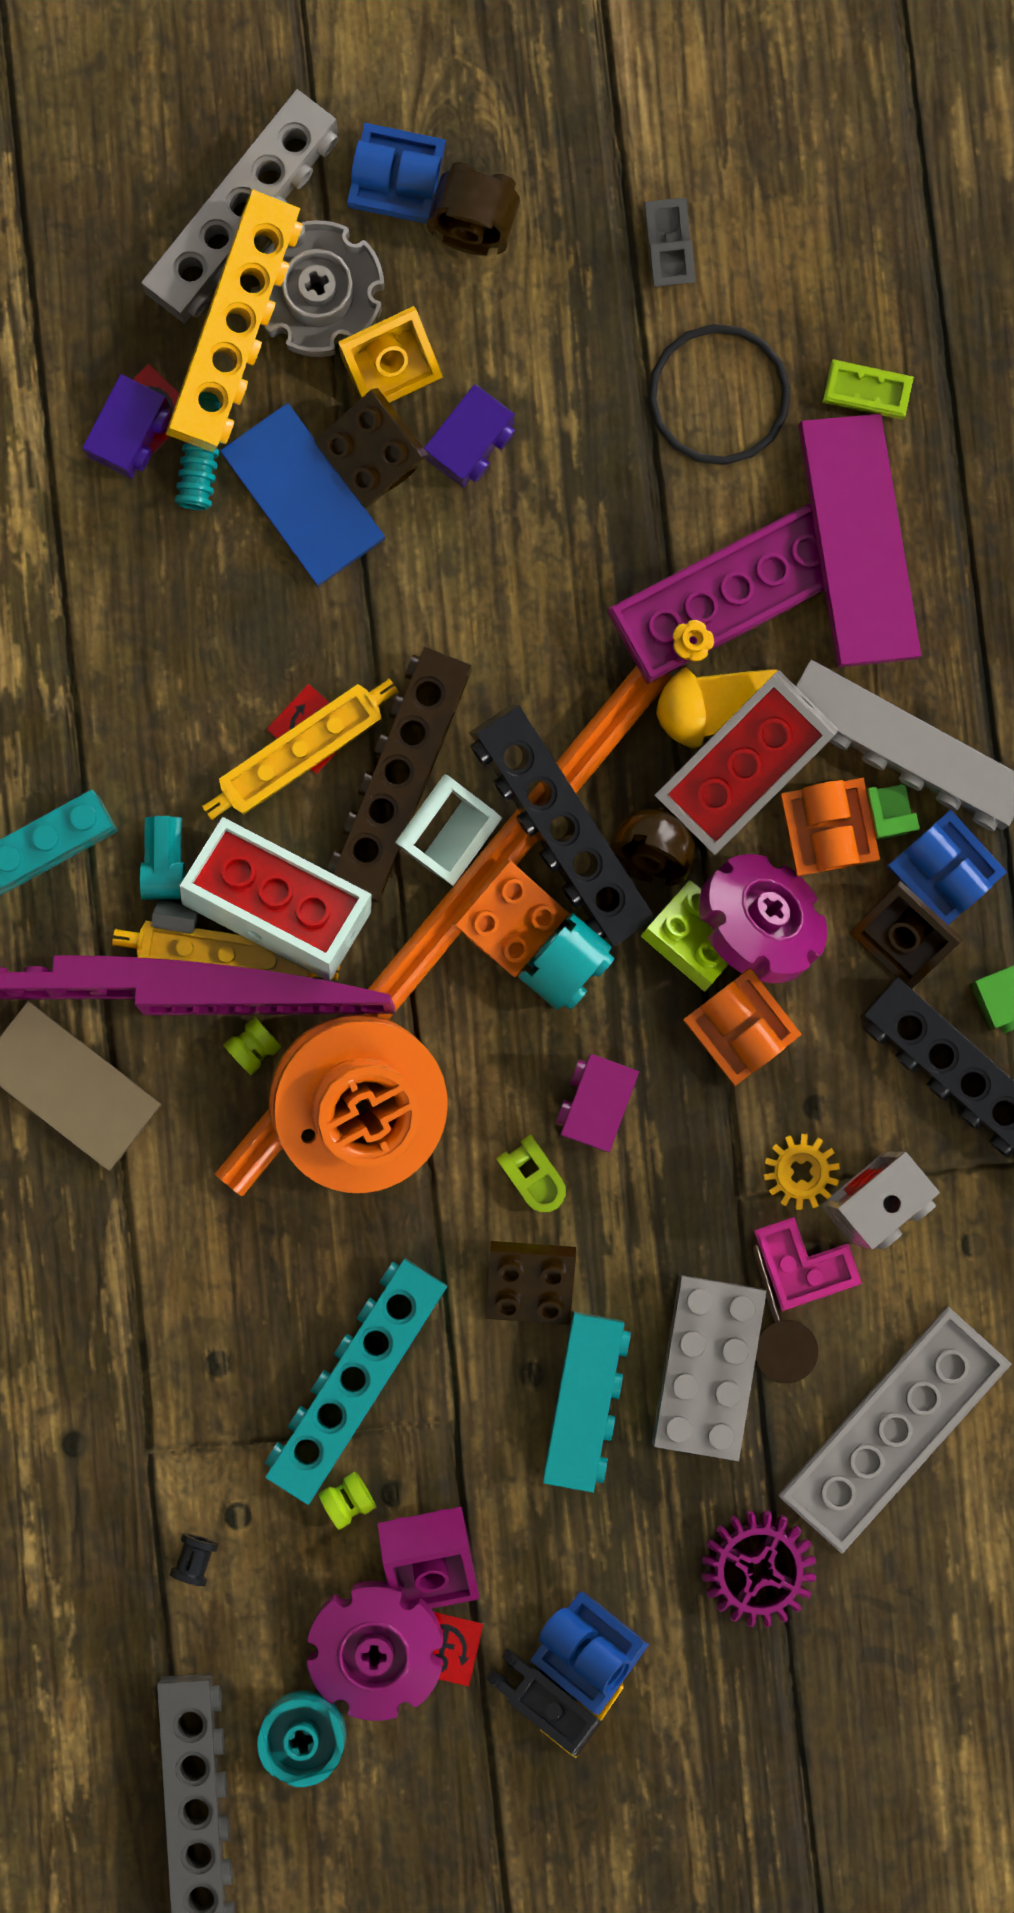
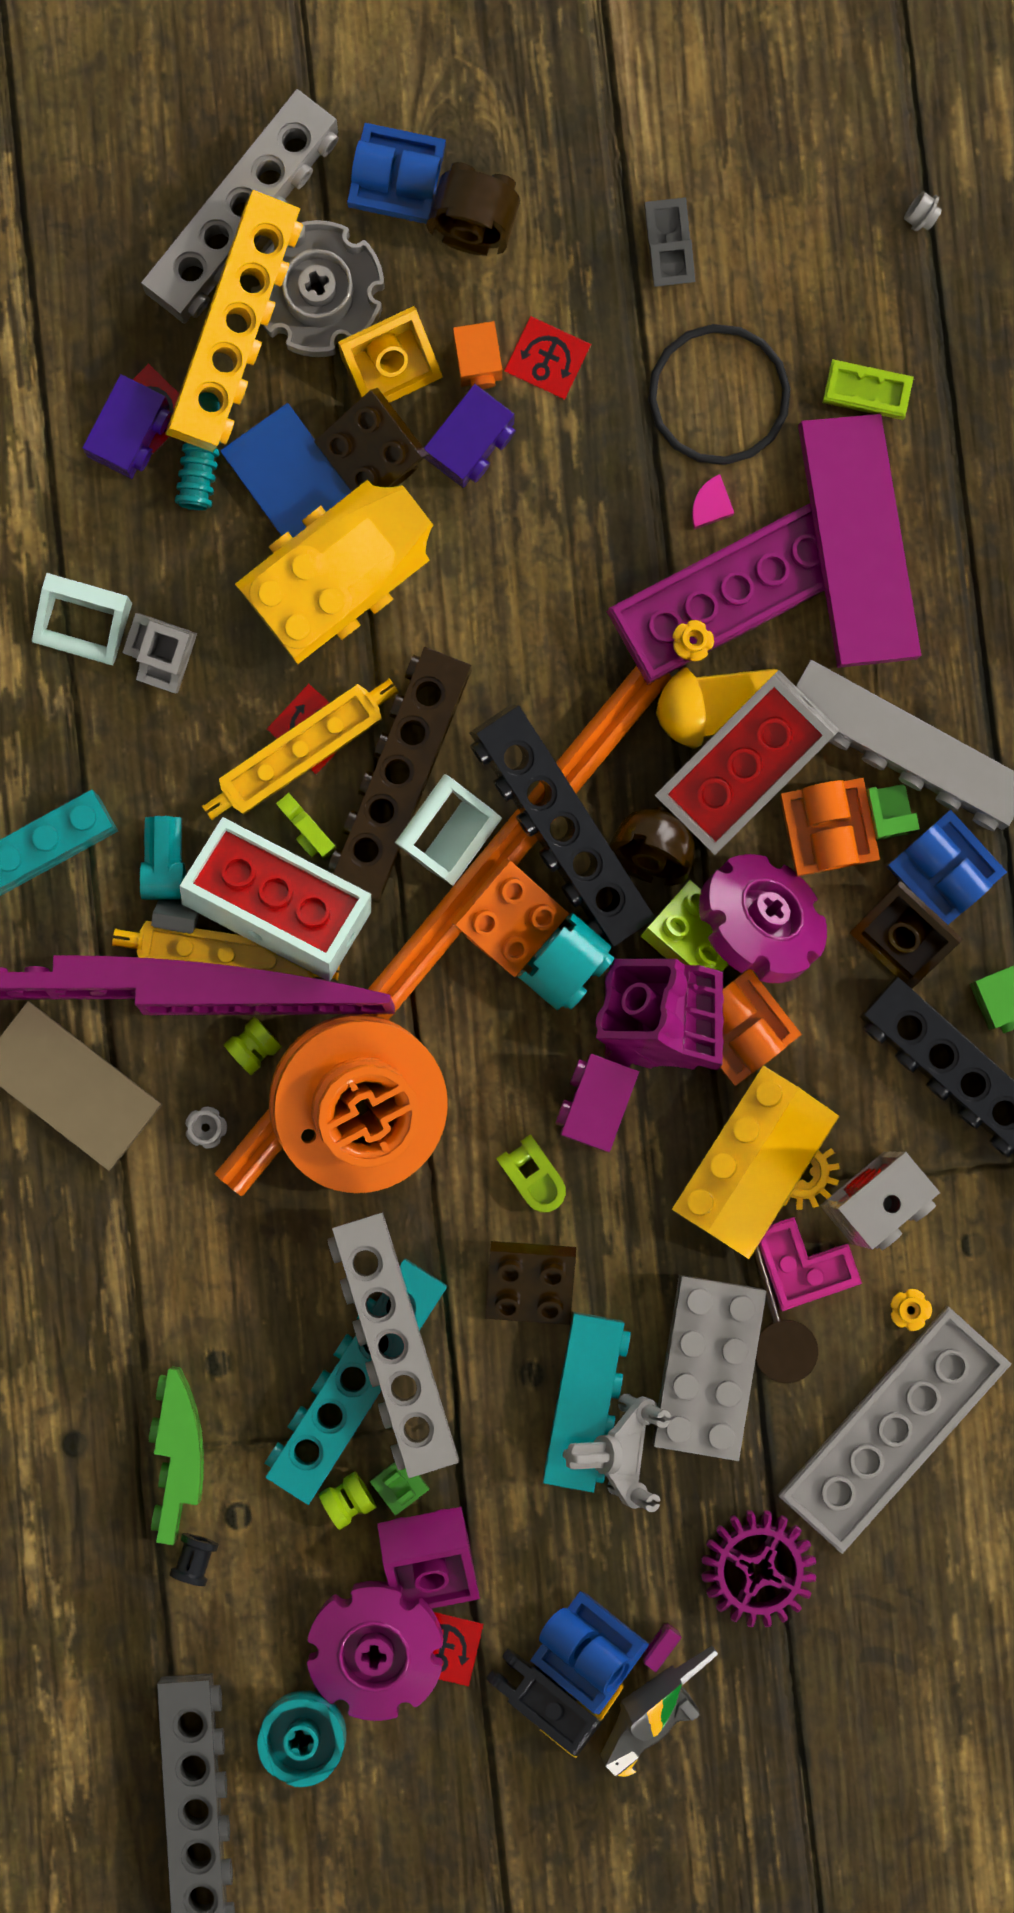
(87, 596): none -> light aqua tile
(160, 650): none -> light grey brick
(179, 1437): none -> bright green slope
(217, 1127): none -> light grey plate
(312, 837): none -> lime plate
(338, 567): none -> yellow slope
(398, 1489): none -> bright green tile
(437, 1448): none -> light grey brick
(478, 355): none -> orange brick
(547, 357): none -> red sticker
(621, 1451): none -> light grey axle
(651, 1714): none -> dark grey animal
(661, 1646): none -> magenta tile
(662, 1014): none -> magenta slope
(711, 503): none -> dark pink tile
(755, 1162): none -> yellow slope
(899, 1306): none -> yellow plate
(923, 211): none -> light grey plate

